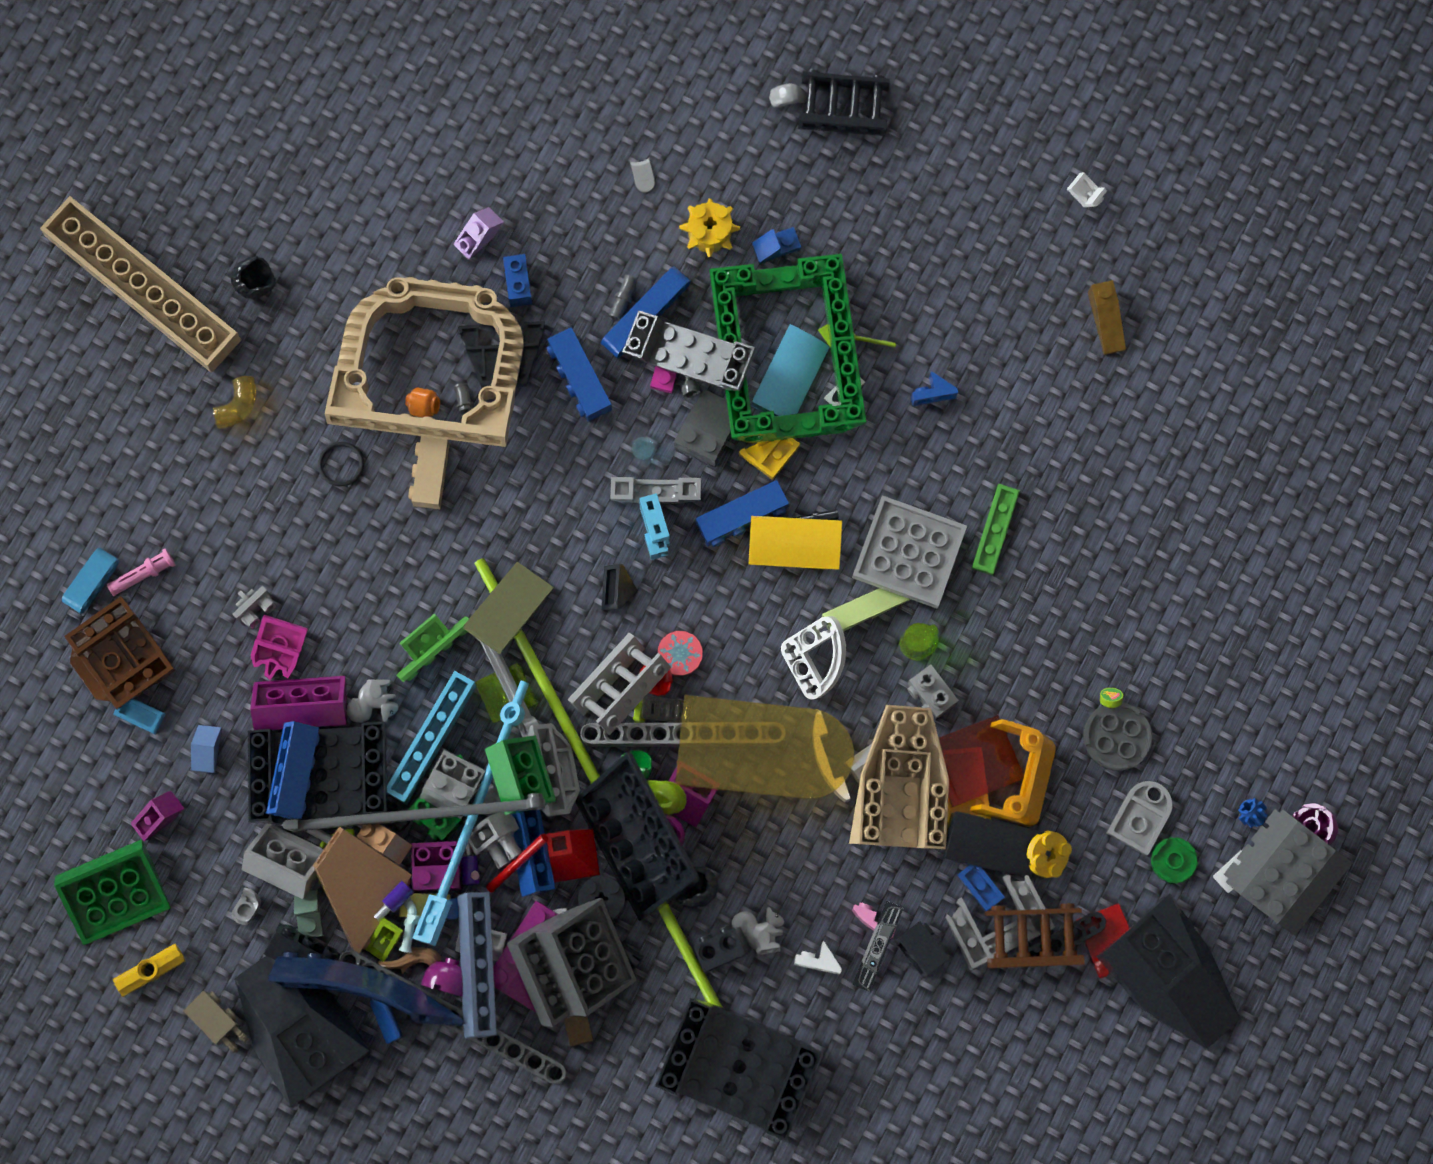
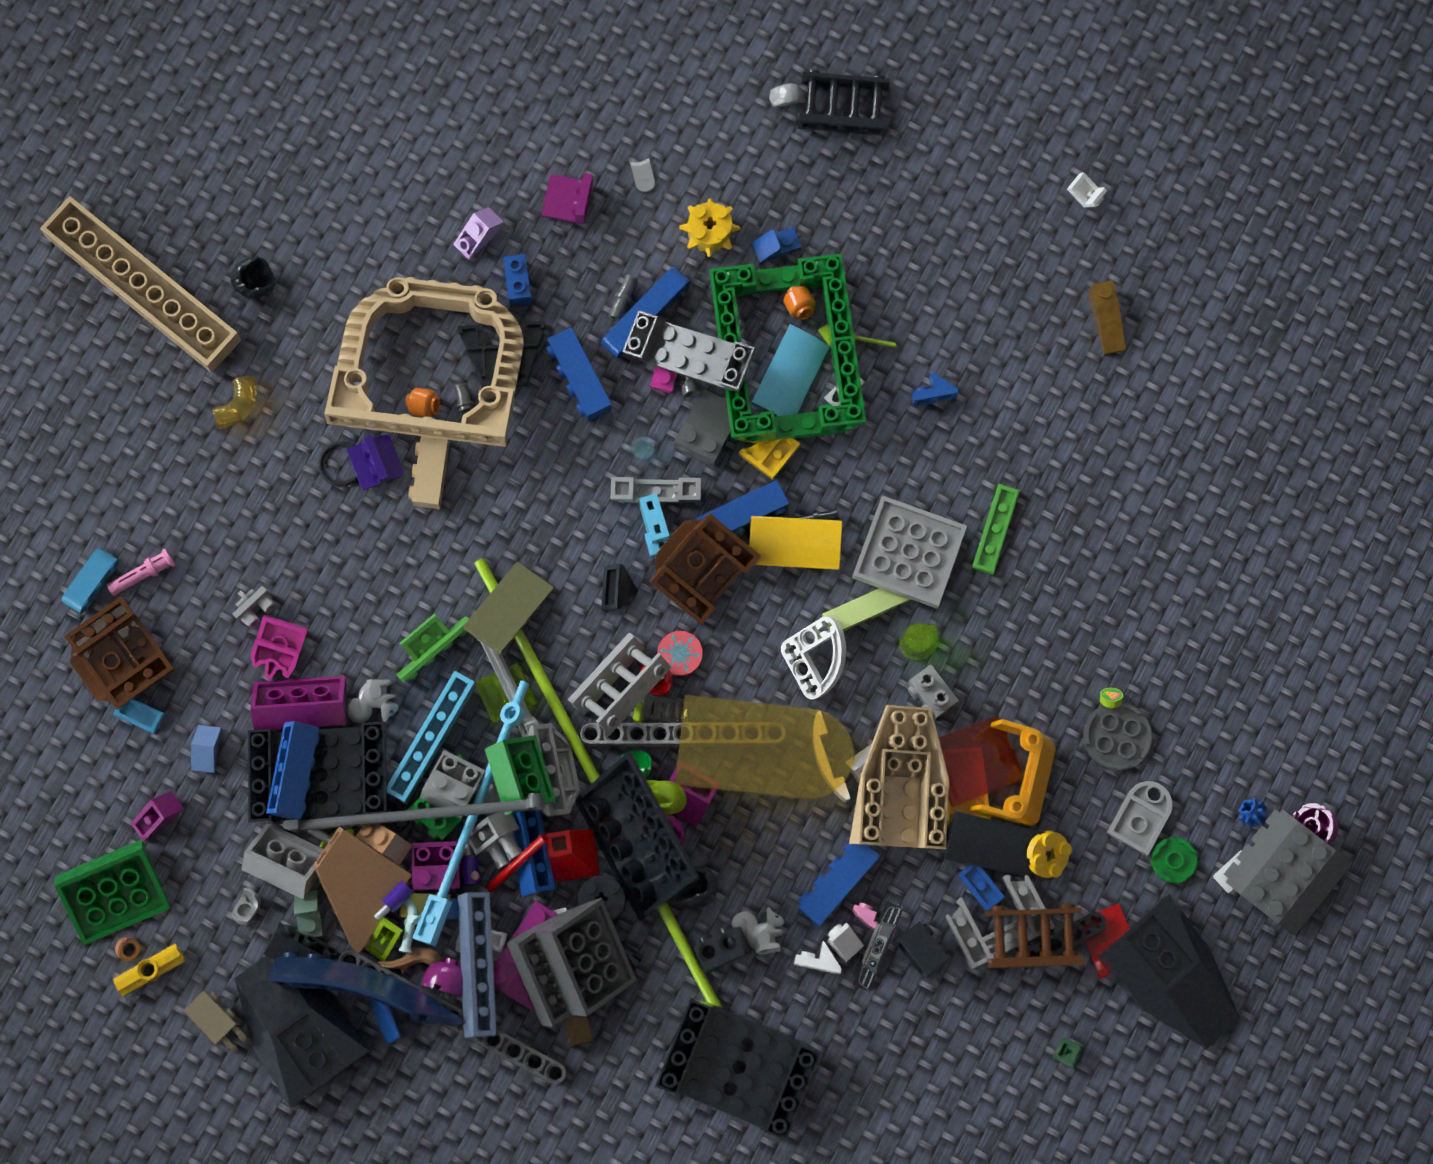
(120, 945): none -> nougat piece
(375, 461): none -> dark purple bracket
(568, 198): none -> magenta bracket
(701, 564): none -> reddish brown slope
(799, 302): none -> orange head
(837, 883): none -> blue brick
(844, 942): none -> white slope
(1068, 1052): none -> dark green tile

